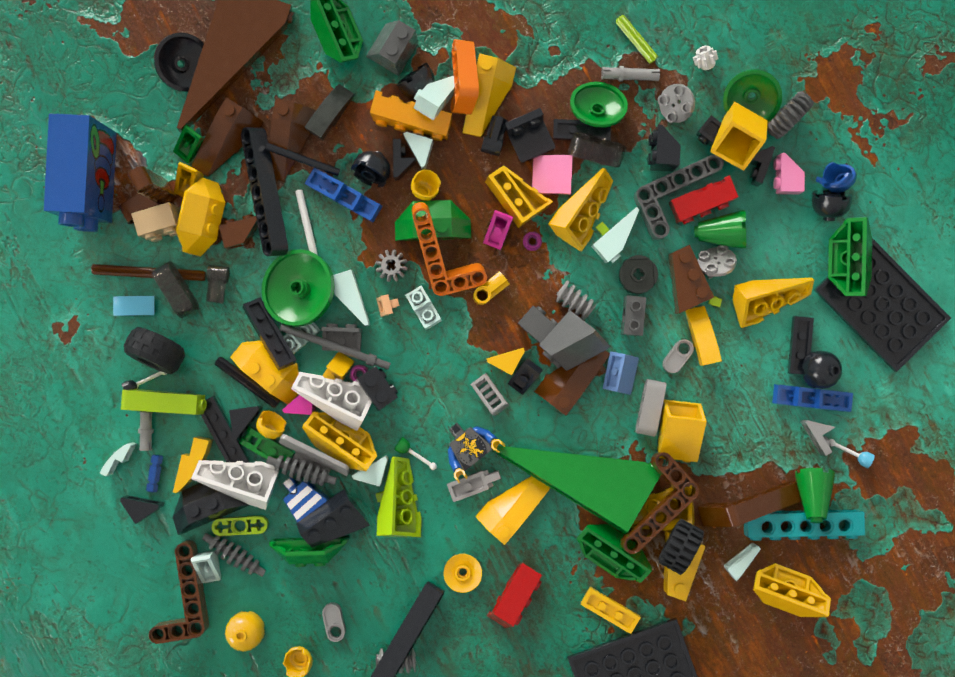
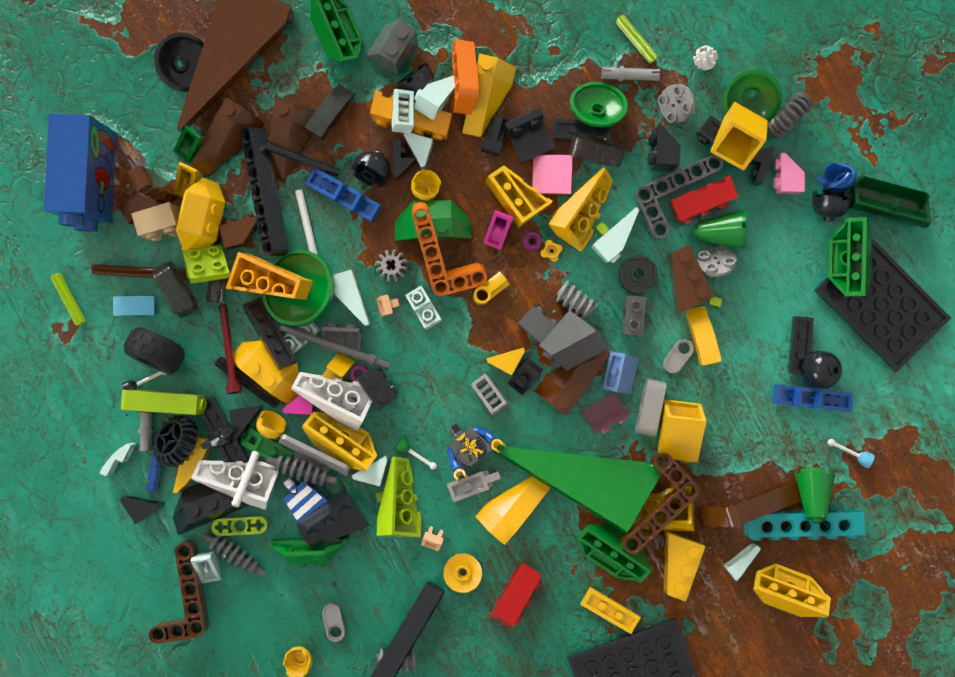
(68, 299): none -> lime axle
(175, 441): none -> black gear
(205, 264): none -> lime plate
(218, 438): none -> black animal
(233, 385): none -> dark red piece
(244, 631): yellow cylinder -> none
(245, 479): none -> white bar
(263, 277): none -> light orange wedge
(402, 123): none -> light aqua slope
(432, 541): none -> light nougat tile
(556, 250): none -> yellow plate
(605, 413): none -> clear pink bracket
(681, 546): black tyre -> none
(761, 297): yellow wedge -> none
(816, 432): light grey slope -> none
(891, 201): none -> dark green container

